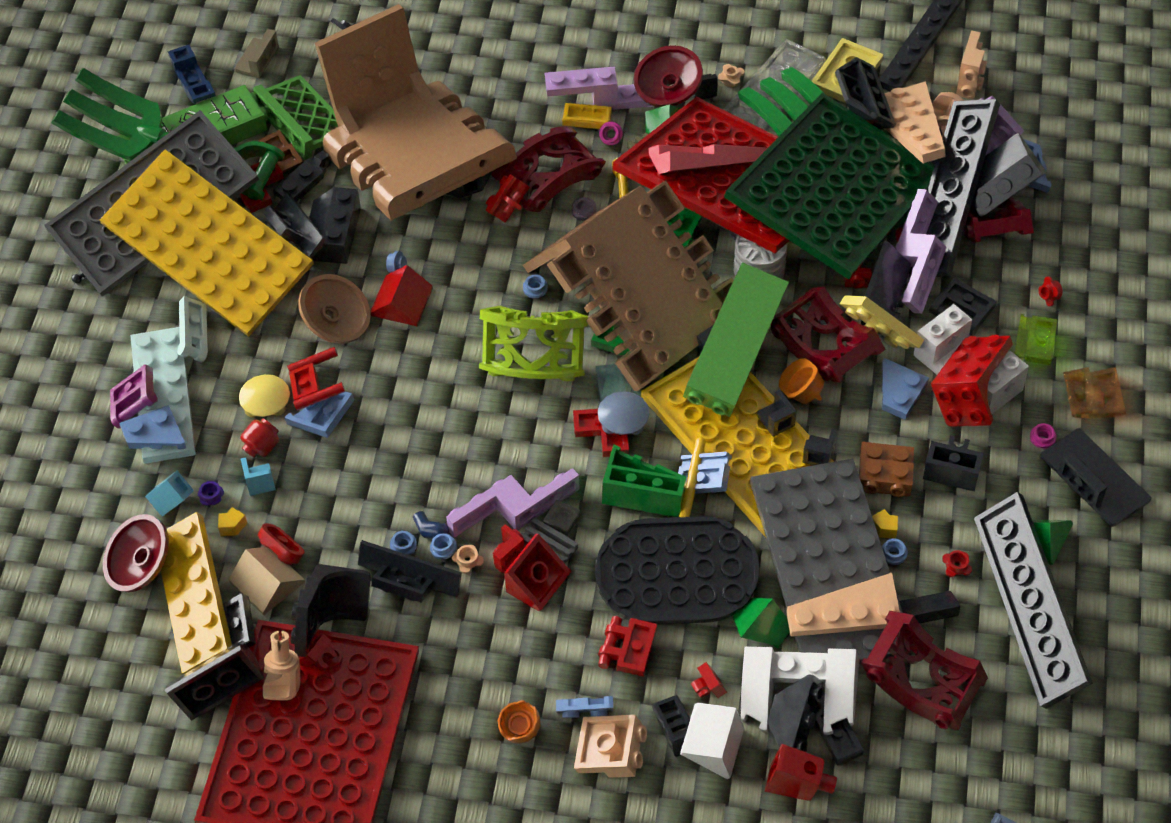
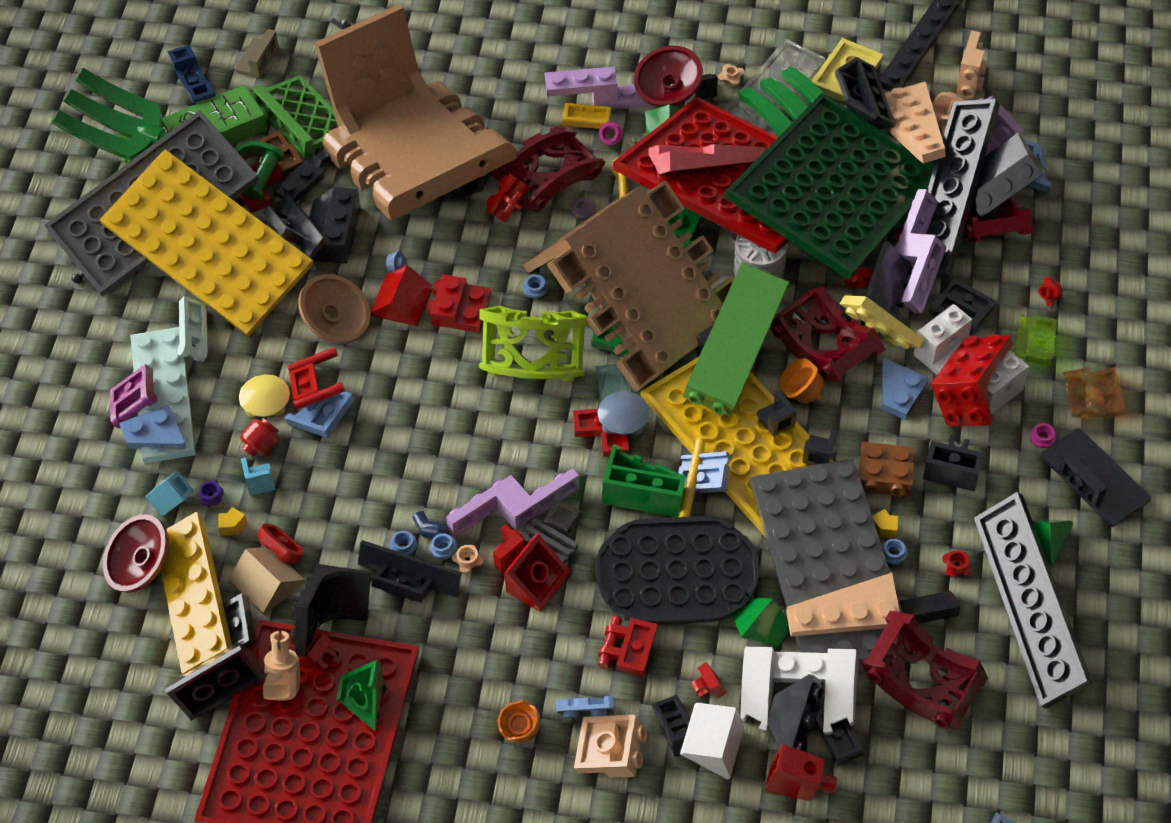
(362, 692): none -> green slope
(458, 304): none -> red plate

